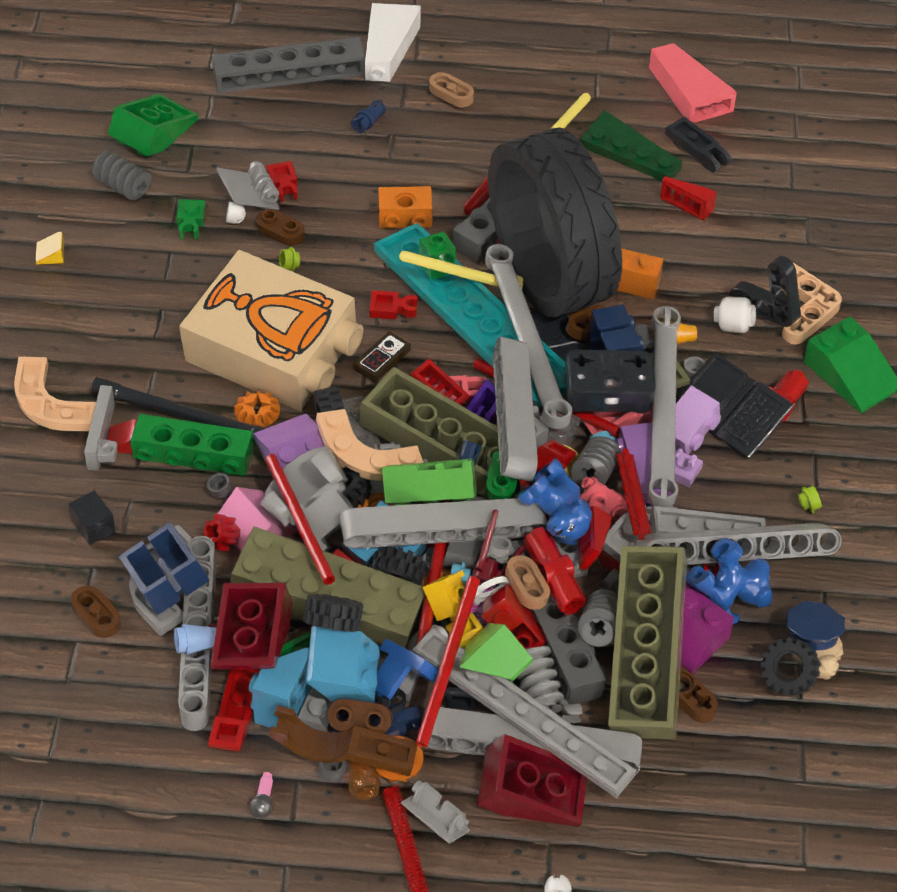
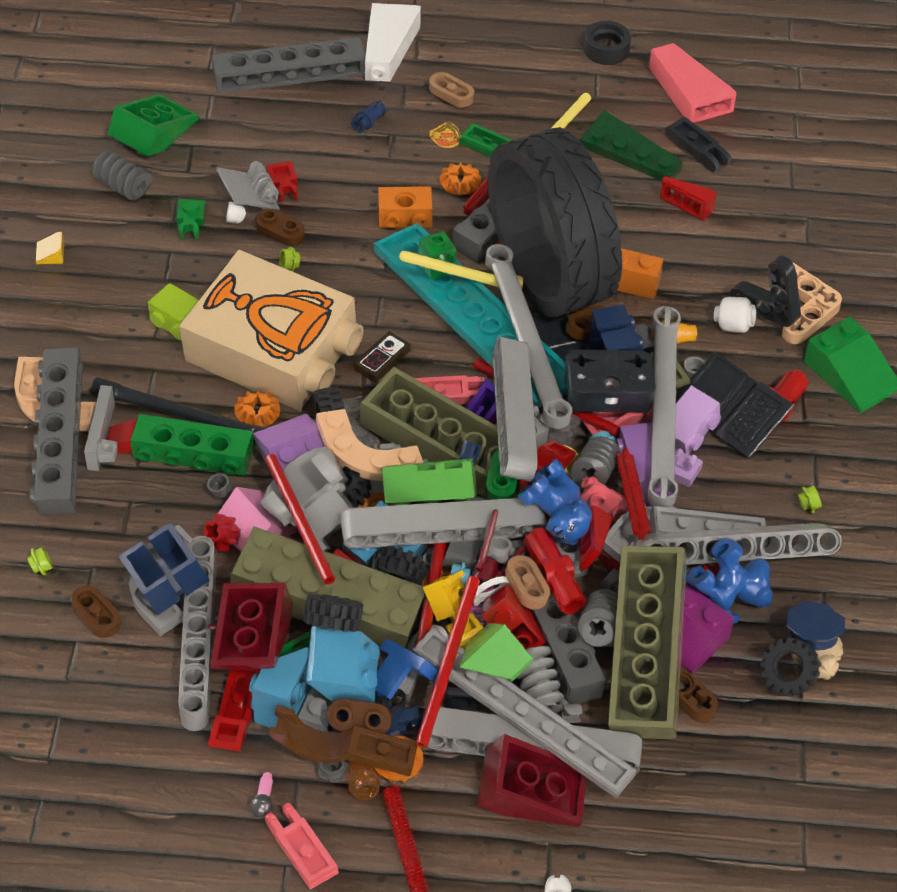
(40, 561): none -> lime plate
(60, 495): none -> dark grey brick
(92, 517): black brick -> none
(170, 309): none -> lime brick
(193, 638): light blue cone -> none
(302, 847): none -> coral hinge
(388, 304): red plate -> none
(436, 375): red slope -> none
(443, 819): light grey hinge -> none
(445, 135): none -> clear yellow tile
(450, 181): none -> orange gear
(482, 145): none -> green tile
(607, 54): none -> black tyre

